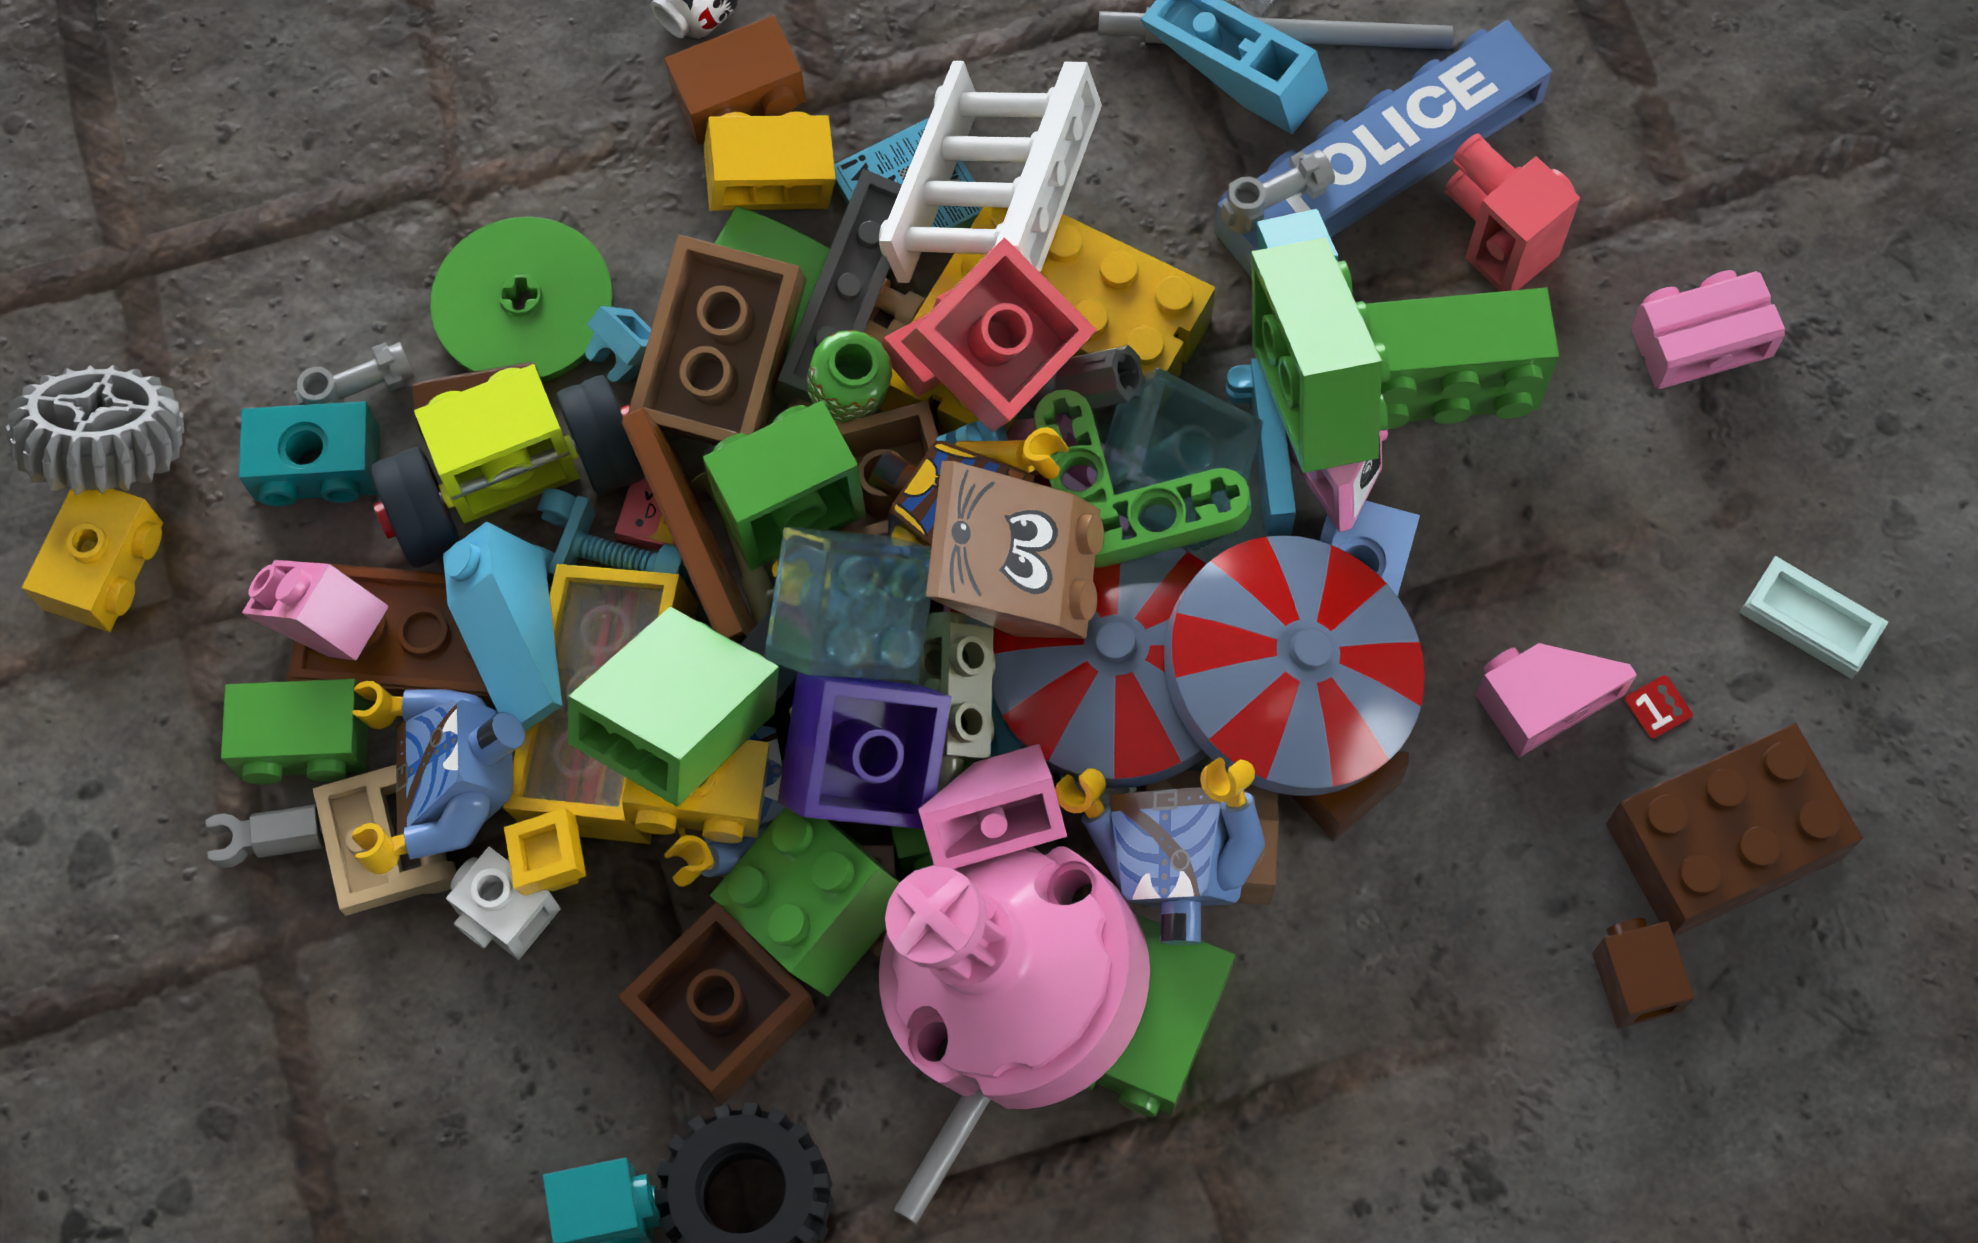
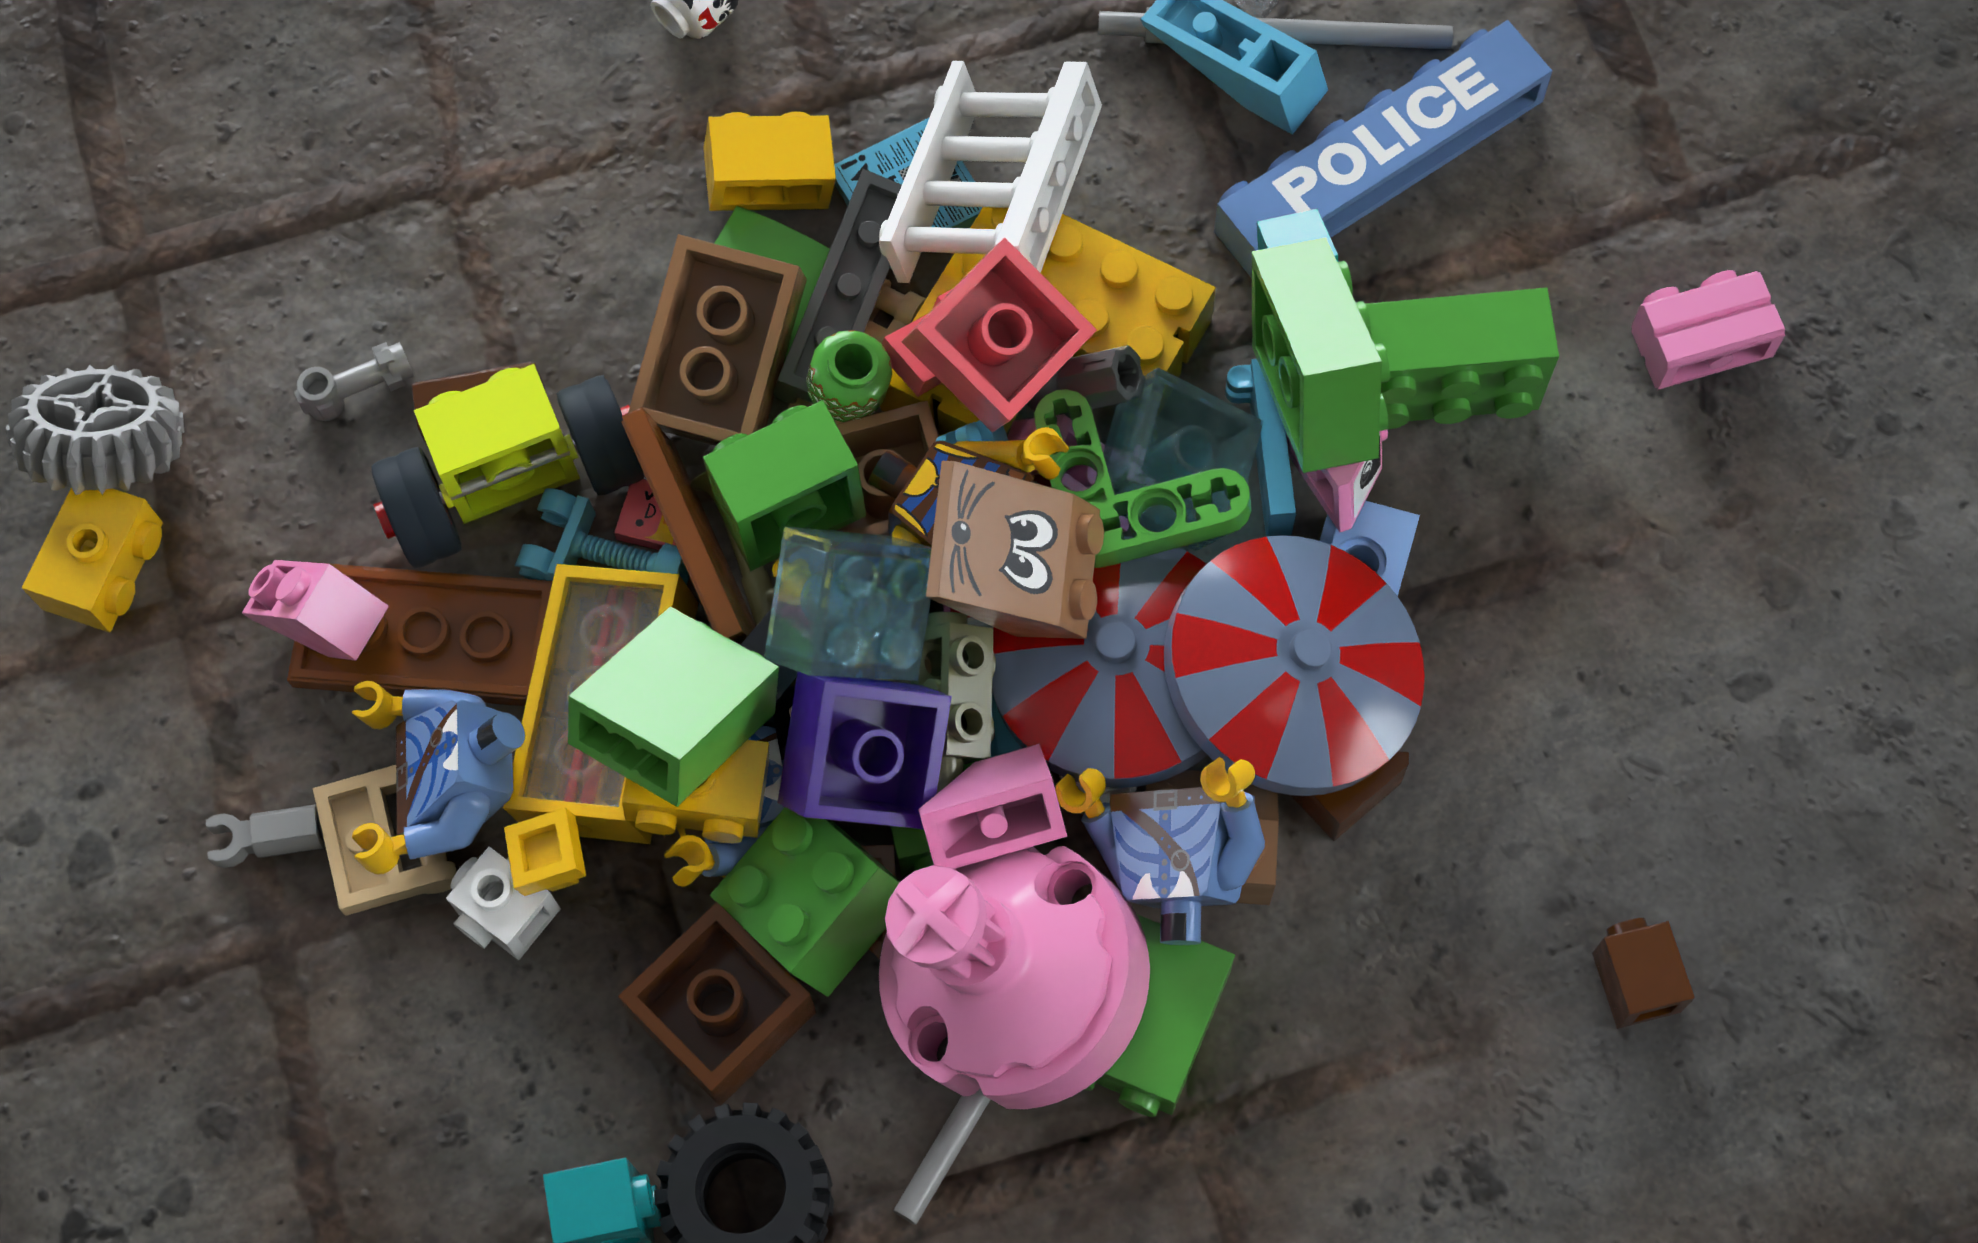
(281, 435): teal brick -> none
(294, 730): bright green brick -> none
(488, 272): bright green piece -> none
(505, 618): medium azure slope -> none
(622, 333): medium azure tile -> none
(736, 72): dark orange brick -> none
(1249, 196): light grey bar -> none
(1517, 213): coral brick -> none
(1548, 691): bright pink slope -> none
(1658, 706): red sticker -> none
(1733, 830): reddish brown brick -> none
(1814, 617): light aqua tile -> none

